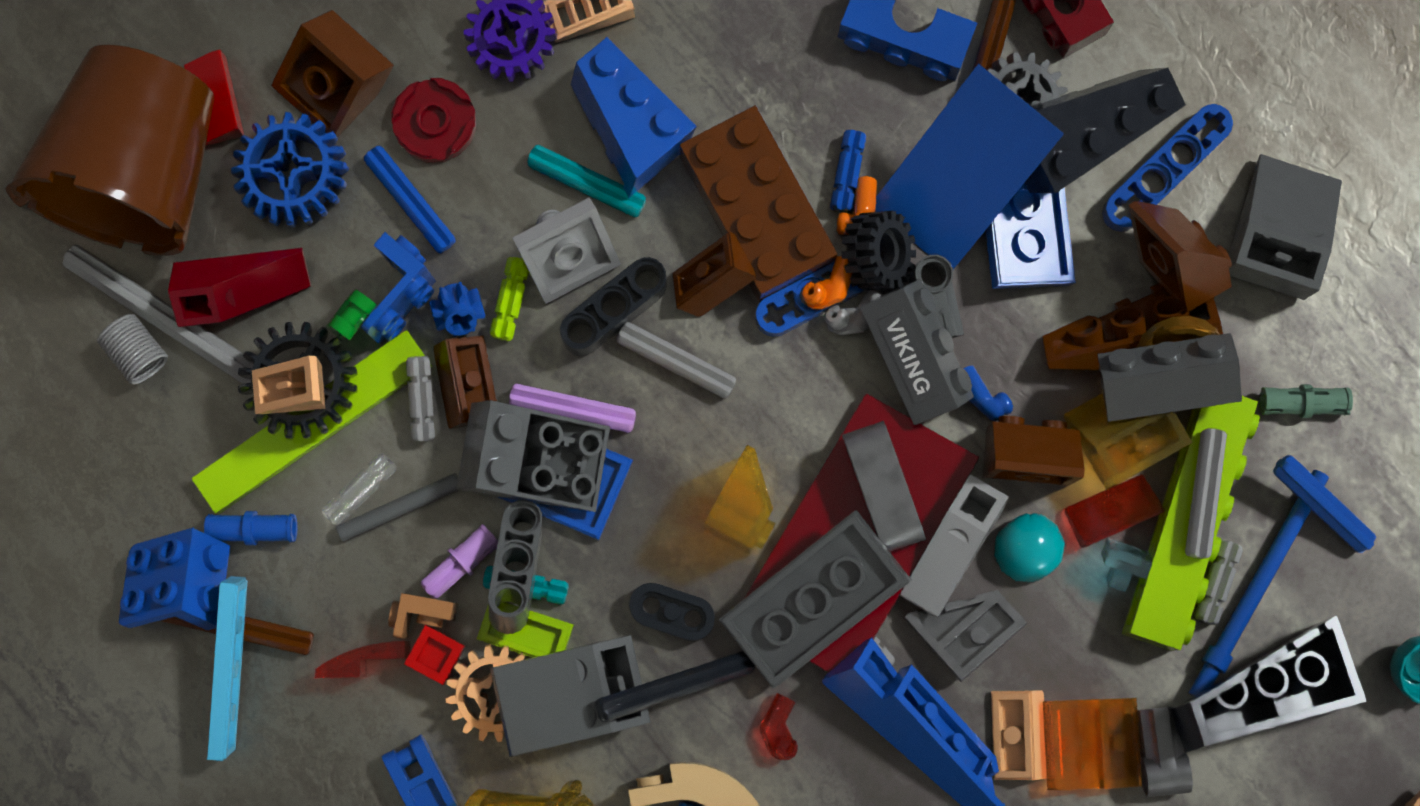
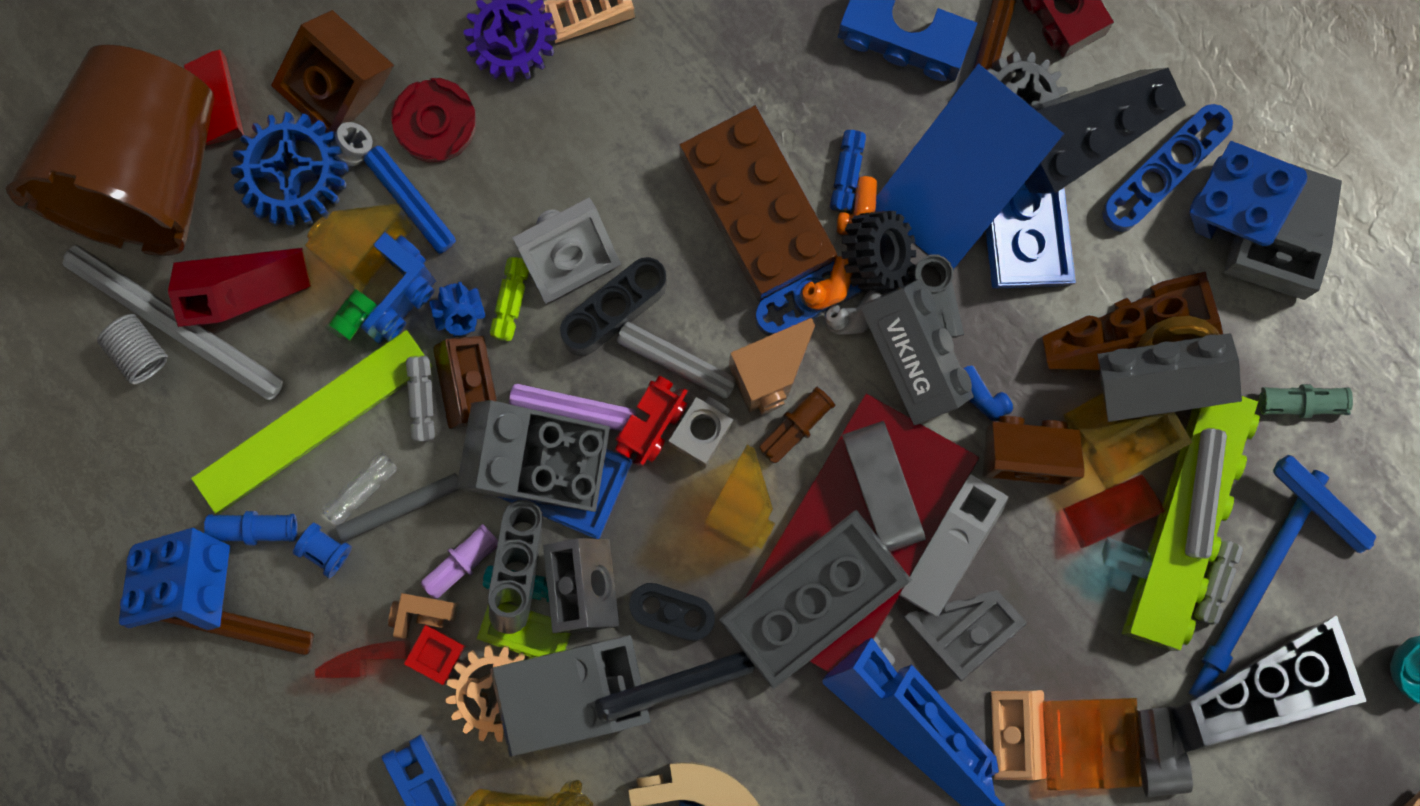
(227, 668): medium azure tile -> none
(289, 386): light nougat slope -> none
(315, 346): black gear -> none
(322, 550): none -> blue bush
(348, 238): none -> clear yellow slope
(355, 135): none -> light grey bush
(581, 585): none -> flat silver brick
(585, 180): teal axle -> none
(629, 114): blue wedge -> none
(645, 437): none -> red hinge
(701, 450): none -> light grey brick
(712, 276): reddish brown slope -> none
(770, 366): none -> medium nougat slope
(775, 730): clear red arm -> none
(796, 425): none -> reddish brown axle
(1029, 547): teal hair -> none
(1179, 254): reddish brown slope -> none
(1247, 195): none -> blue bracket

